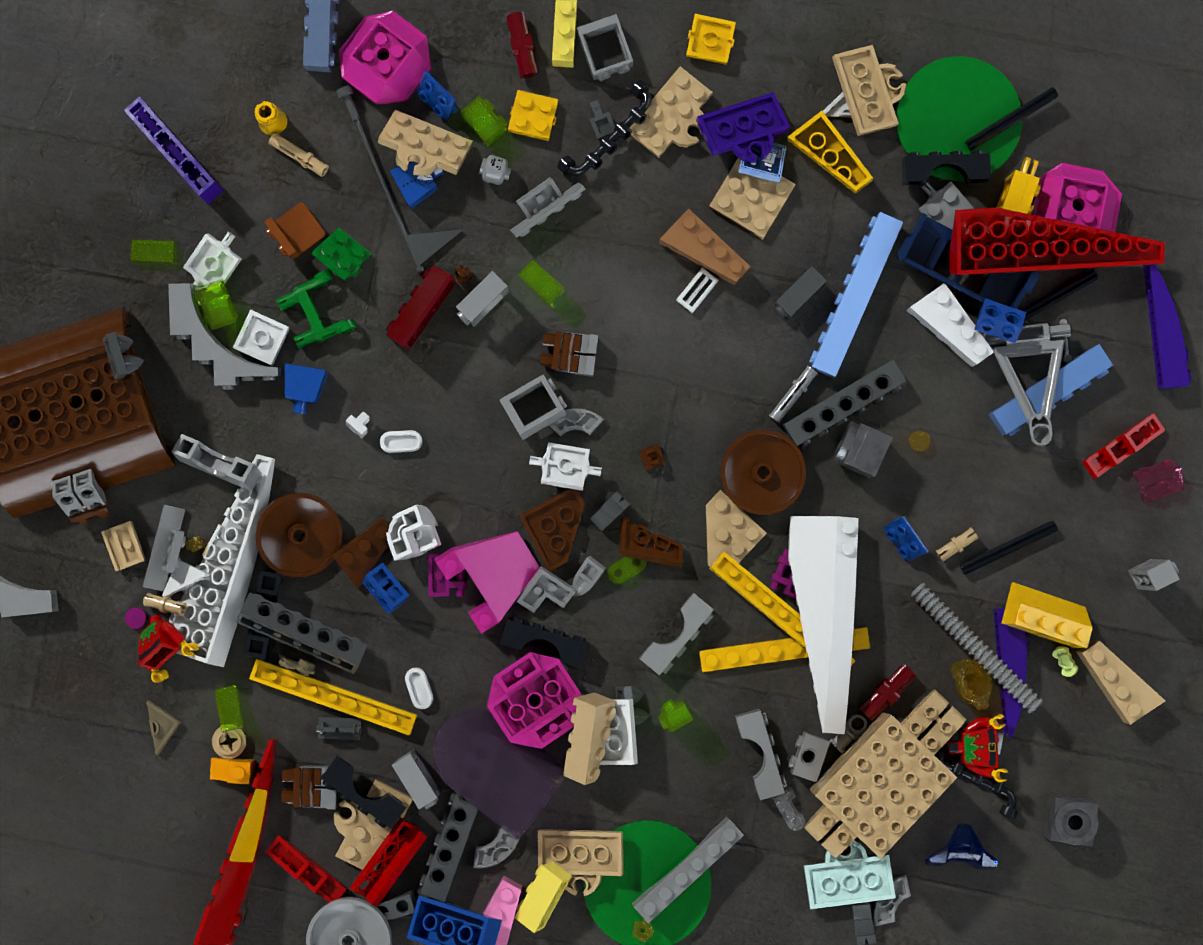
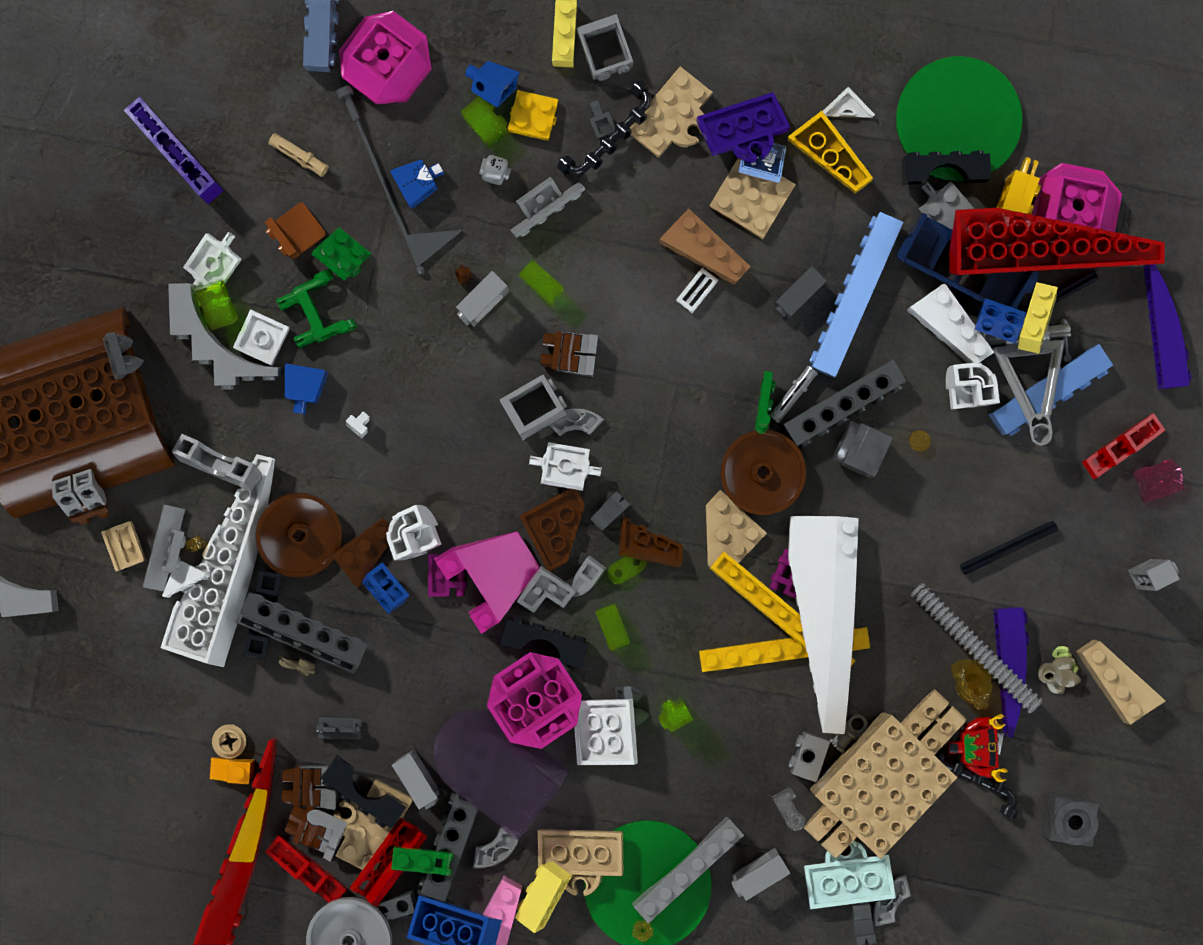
(136, 617): magenta tile -> none
(153, 251): clear neon green tile -> none
(158, 644): red torso -> none
(161, 725): dark tan tile -> none
(165, 604): tan pin -> none
(229, 708): clear neon green tile -> none
(275, 122): yellow plant -> none
(316, 830): none -> hips
(333, 696): yellow plate -> none
(401, 441): white tile -> none
(419, 688): white tile -> none
(421, 308): dark red slope -> none
(421, 860): none -> green plate
(423, 144): tan plate -> none
(436, 97): blue hinge -> none
(493, 82): none -> blue torso
(522, 45): dark red piece -> none
(588, 737): tan wedge -> none
(612, 626): none -> clear neon green brick
(652, 457): reddish brown tile -> none
(659, 655): light grey arch -> none
(710, 39): yellow plate -> none
(759, 874): none -> light grey window
(764, 403): none -> green plate
(767, 780): light grey arch -> none
(868, 89): tan plate -> none
(887, 692): dark red piece -> none
(905, 539): blue hinge -> none
(957, 544): tan pin -> none
(963, 847): clear blue piece -> none
(971, 386): none -> white brick
(1011, 119): black axle -> none
(1037, 317): none -> light yellow brick
(1047, 616): yellow slope -> none
(1061, 676): none -> dark tan plate

